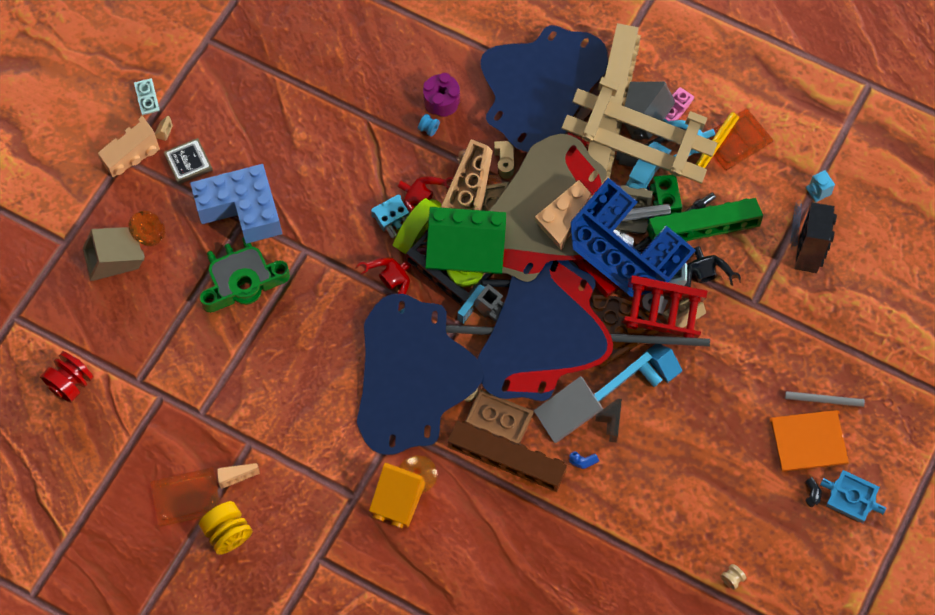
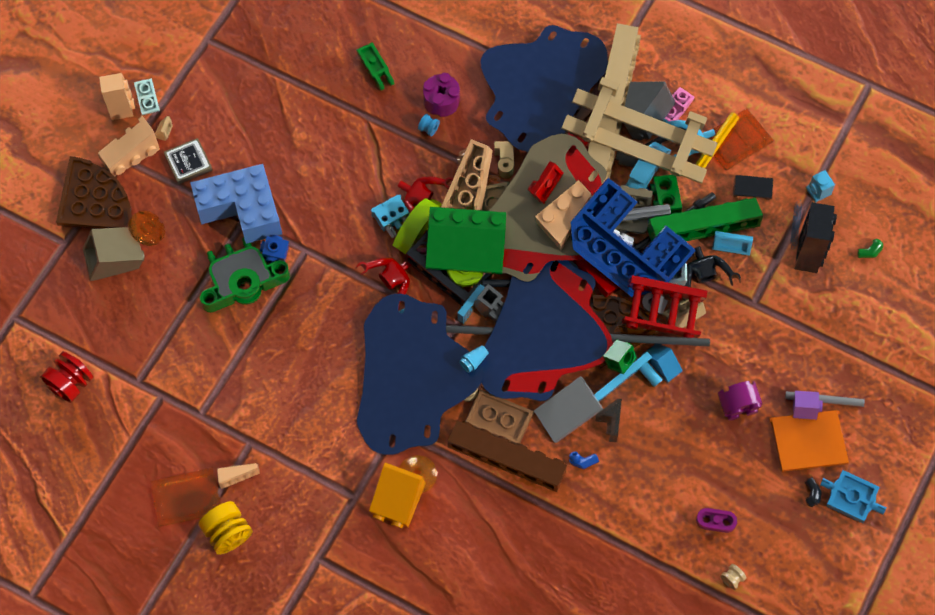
(92, 198): none -> reddish brown plate
(117, 96): none -> light nougat wedge
(280, 249): none -> blue brick
(375, 64): none -> green hinge
(473, 359): none -> medium azure cone
(548, 180): none -> red hinge
(620, 356): none -> green brick
(716, 520): none -> magenta plate
(732, 243): none -> medium azure tile
(740, 399): none -> magenta brick
(753, 186): none -> black hinge
(806, 405): none -> medium lavender brick
(873, 251): none -> green arm

